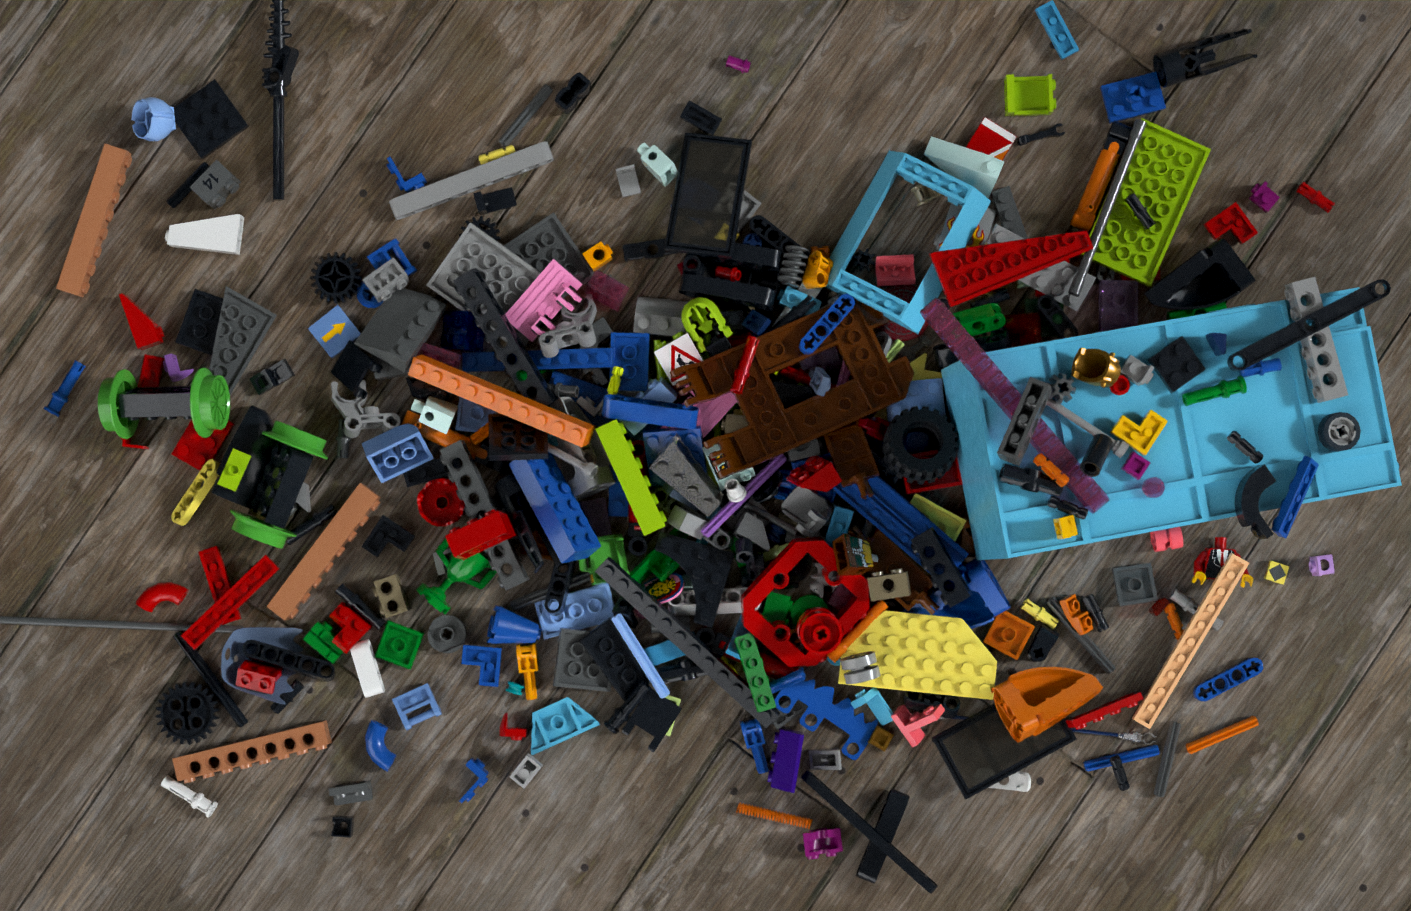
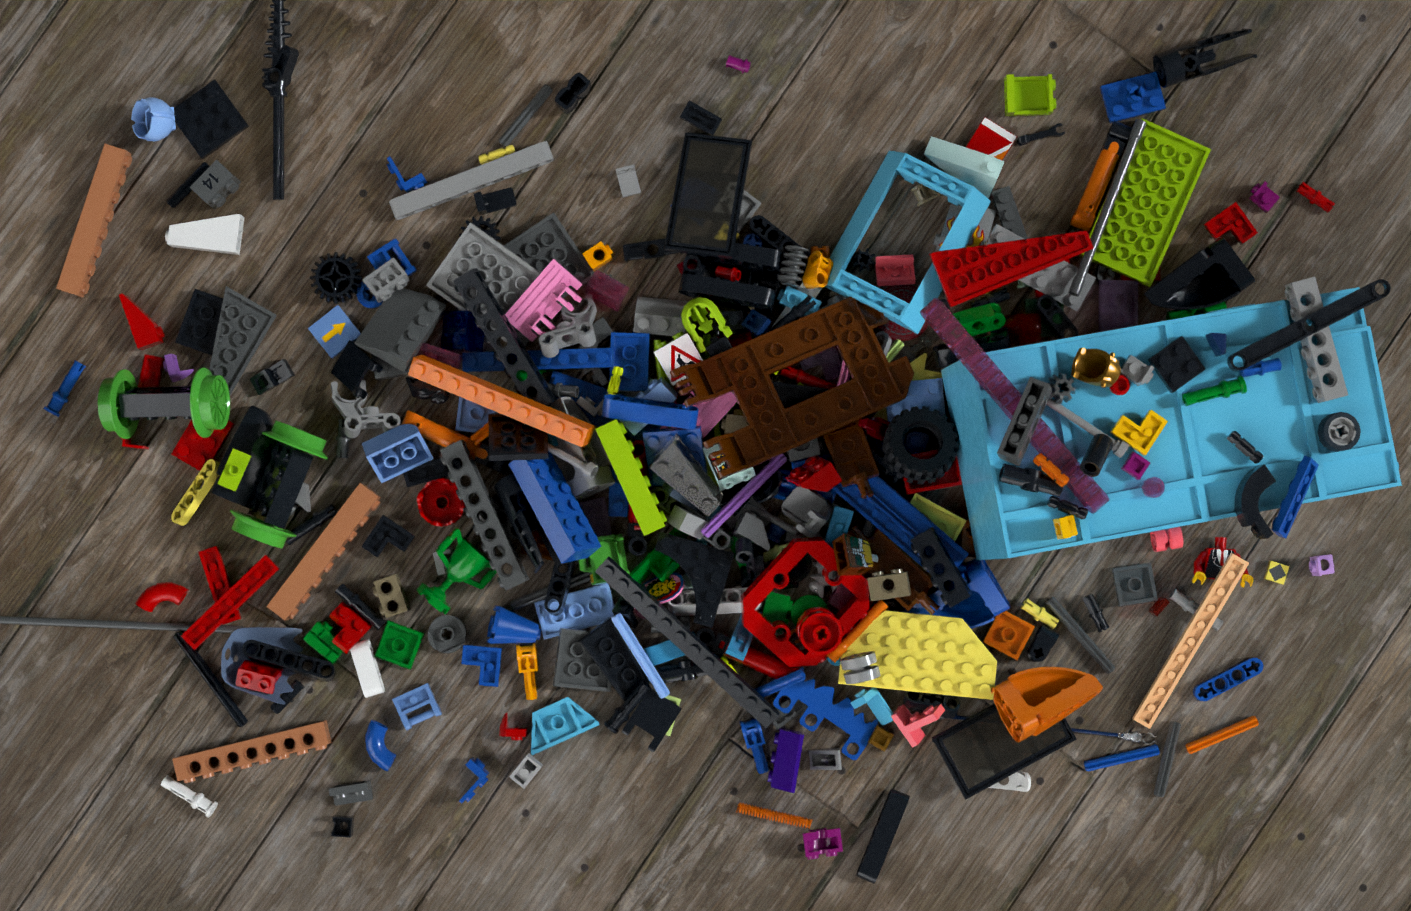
(205, 711): black gear -> none
(435, 413): light aqua torso -> none
(479, 534): red brick -> none
(514, 688): teal bush -> none
(657, 163): light aqua torso -> none
(735, 490): white piece -> none
(742, 372): red pin -> none
(755, 672): green bracket -> none
(819, 381): sand blue hinge -> none
(827, 324): blue beam -> none
(870, 832): black beam -> none
(1056, 30): dark azure plate -> none
(1079, 620): orange slope -> none
(1097, 714): red plate -> none
(1119, 773): black axle -> none
(1139, 211): black axle -> none
(1174, 620): orange axle -> none

